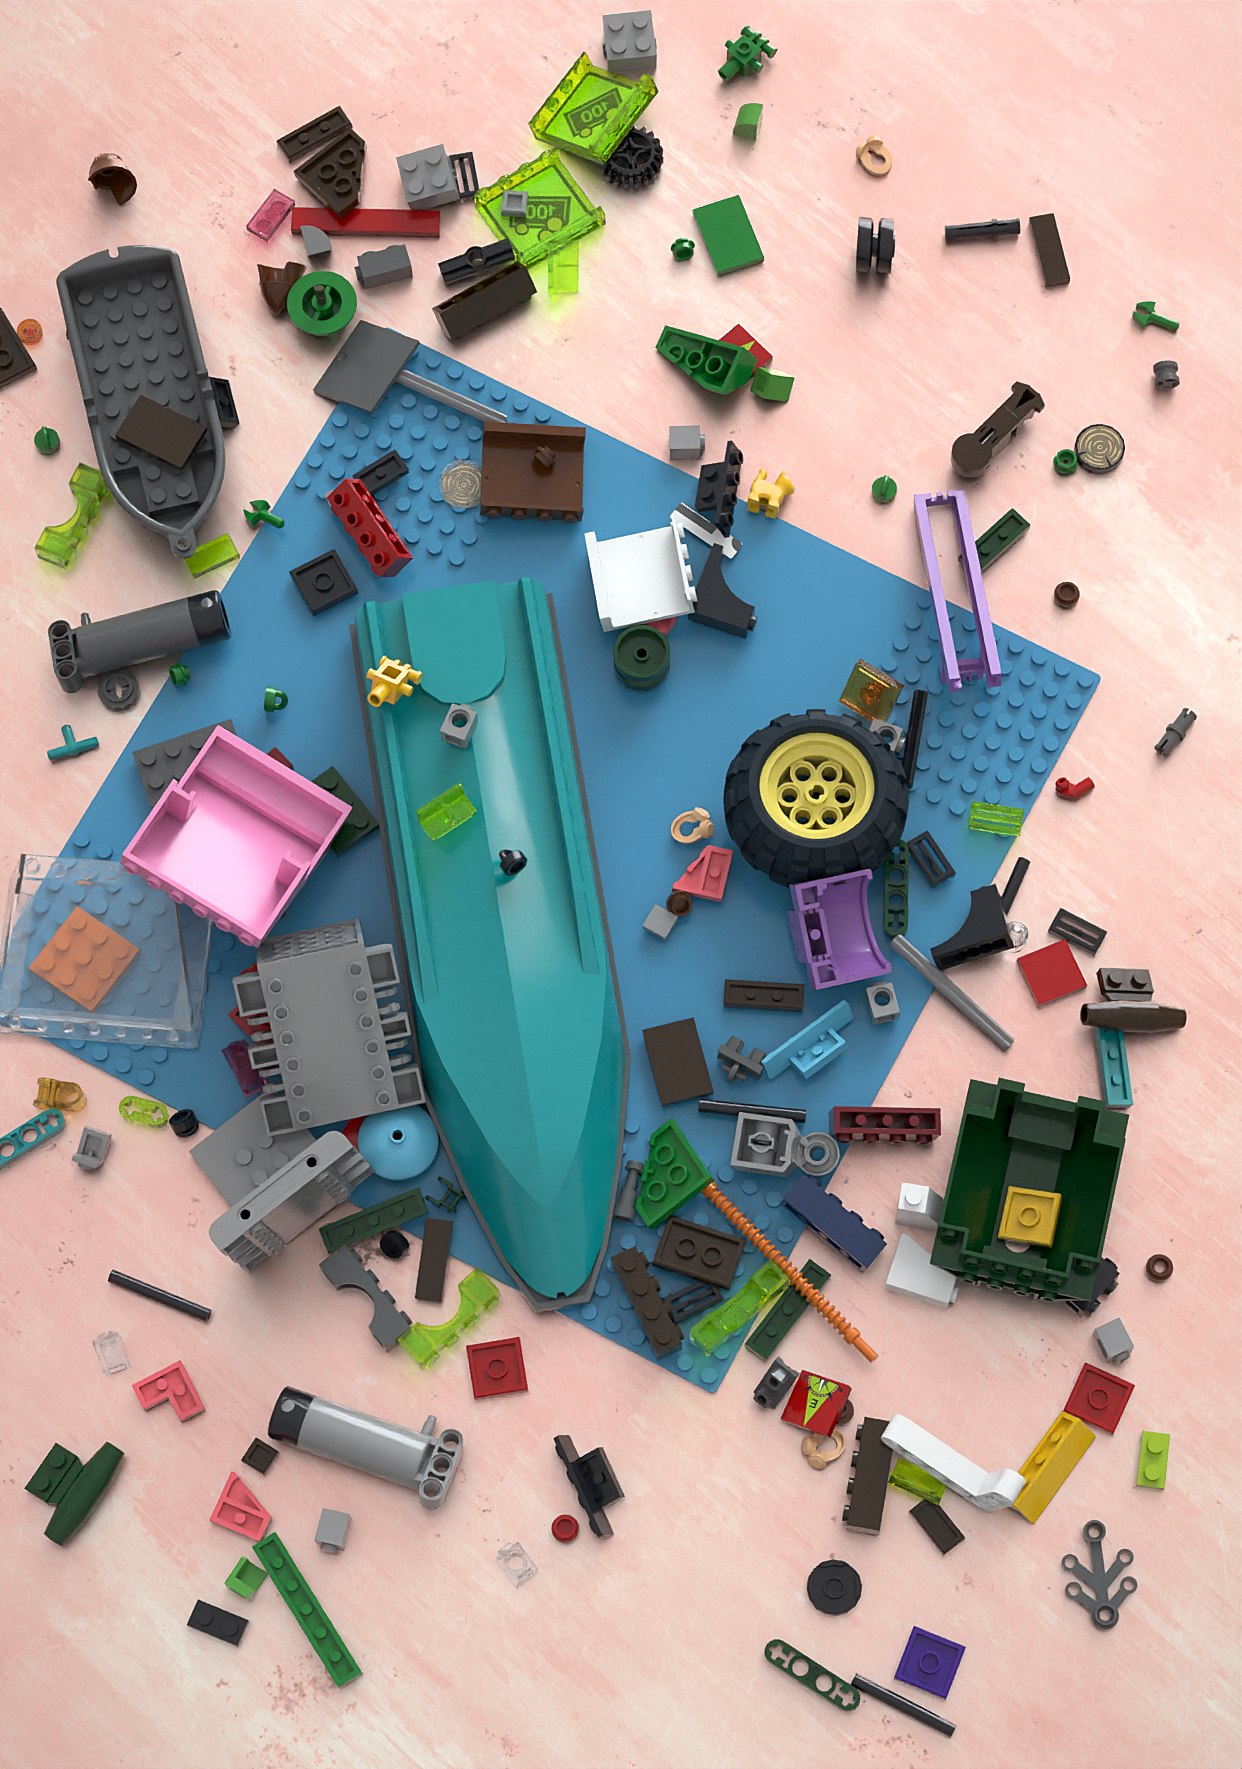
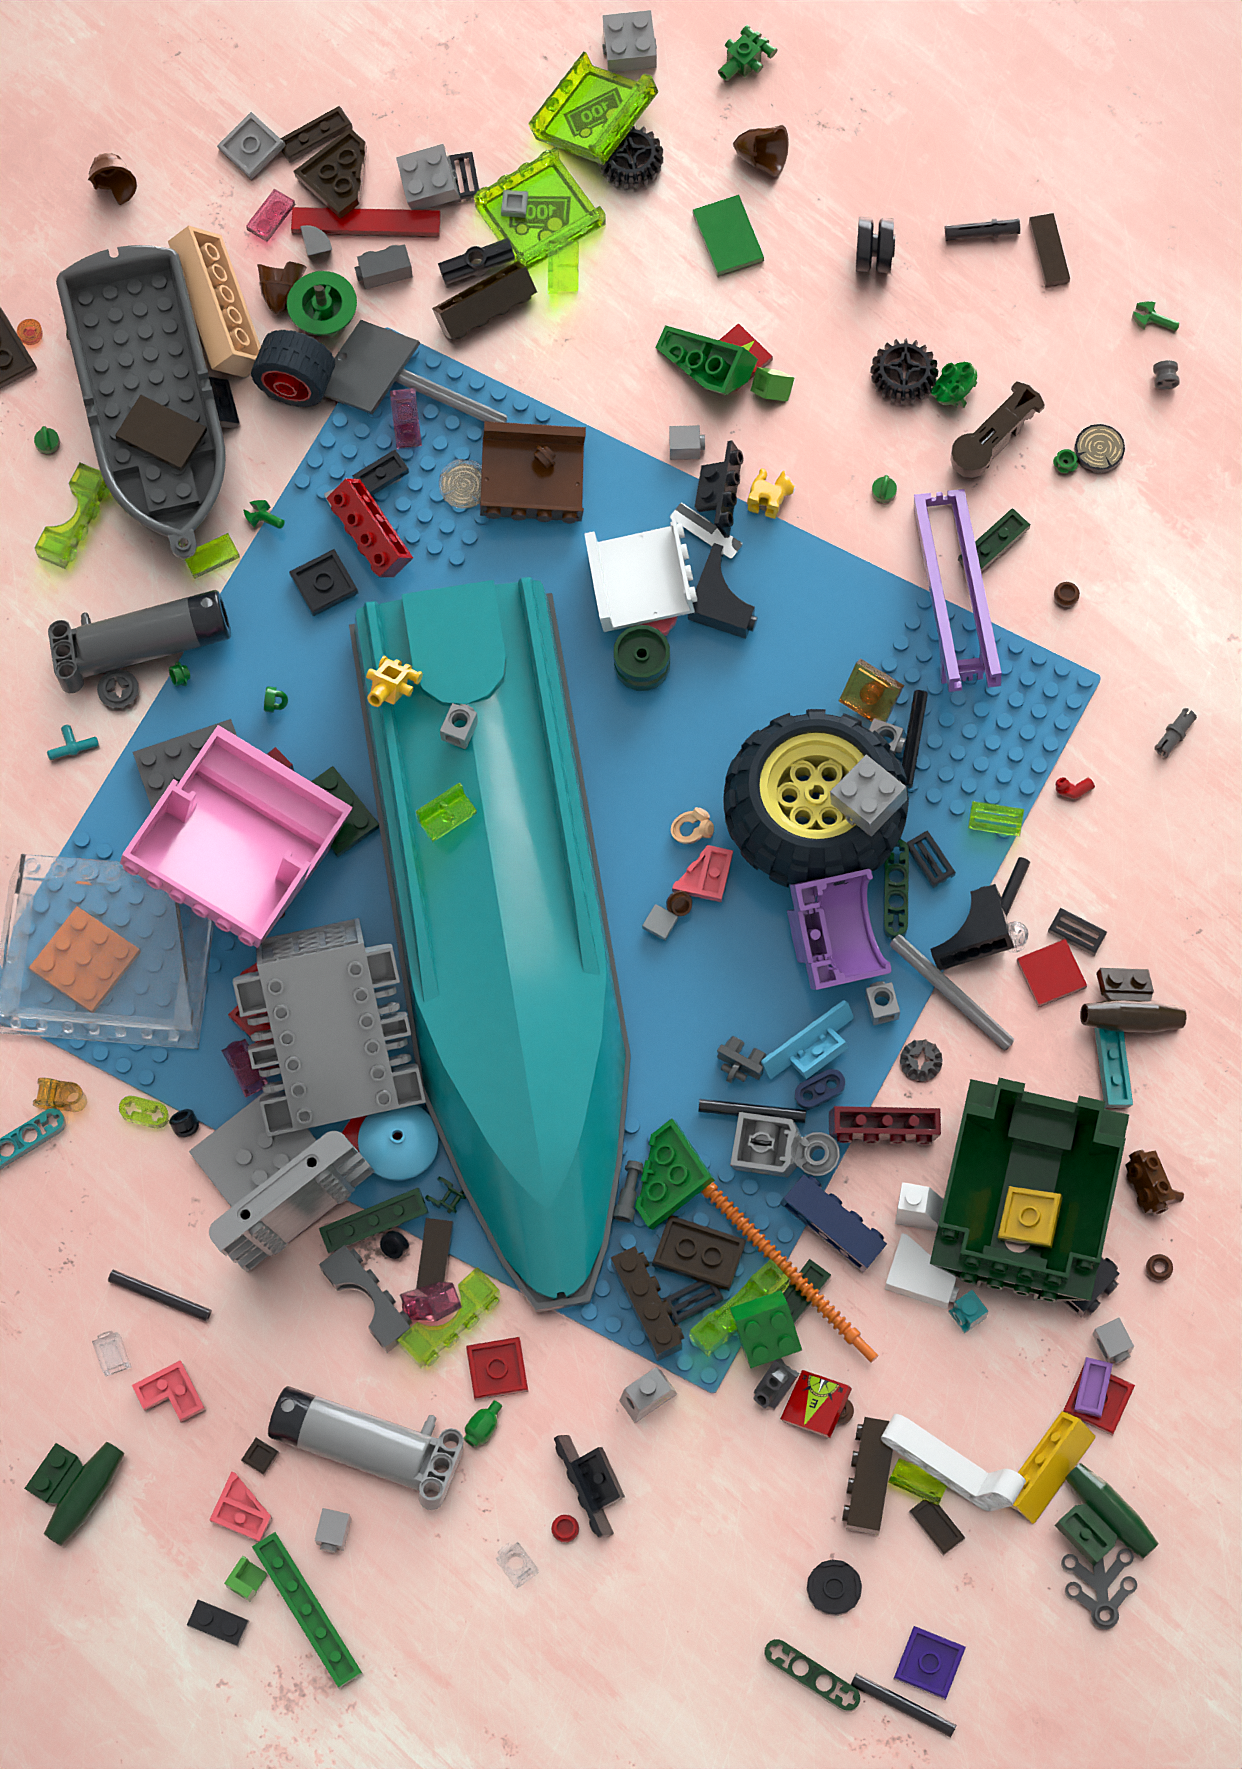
(92, 1148): light grey bracket -> none
(217, 301): none -> light nougat brick
(251, 145): none -> light grey tile
(293, 368): none -> black wheel
(405, 418): none -> clear pink slope
(431, 1301): none -> clear pink slope
(482, 1425): none -> green plant
(512, 861): black tile -> none
(647, 1394): none -> light grey torso
(677, 1062): dark brown tile -> none
(683, 249): green plate -> none
(749, 120): bright green brick -> none
(763, 995): dark brown tile -> none
(764, 148): none -> reddish brown helmet
(765, 1329): none -> green brick
(818, 1089): none -> dark blue plate
(819, 1459): light nougat piece -> none
(868, 795): none -> light grey brick
(875, 144): light nougat piece -> none
(882, 370): none -> black gear
(910, 1065): none -> dark grey gear
(955, 383): none -> green plate
(968, 1311): none -> teal brick
(1093, 1387): none -> medium lavender tile
(1102, 1519): none -> dark green plate
(1151, 1182): none -> reddish brown brick
(1153, 1460): lime plate -> none

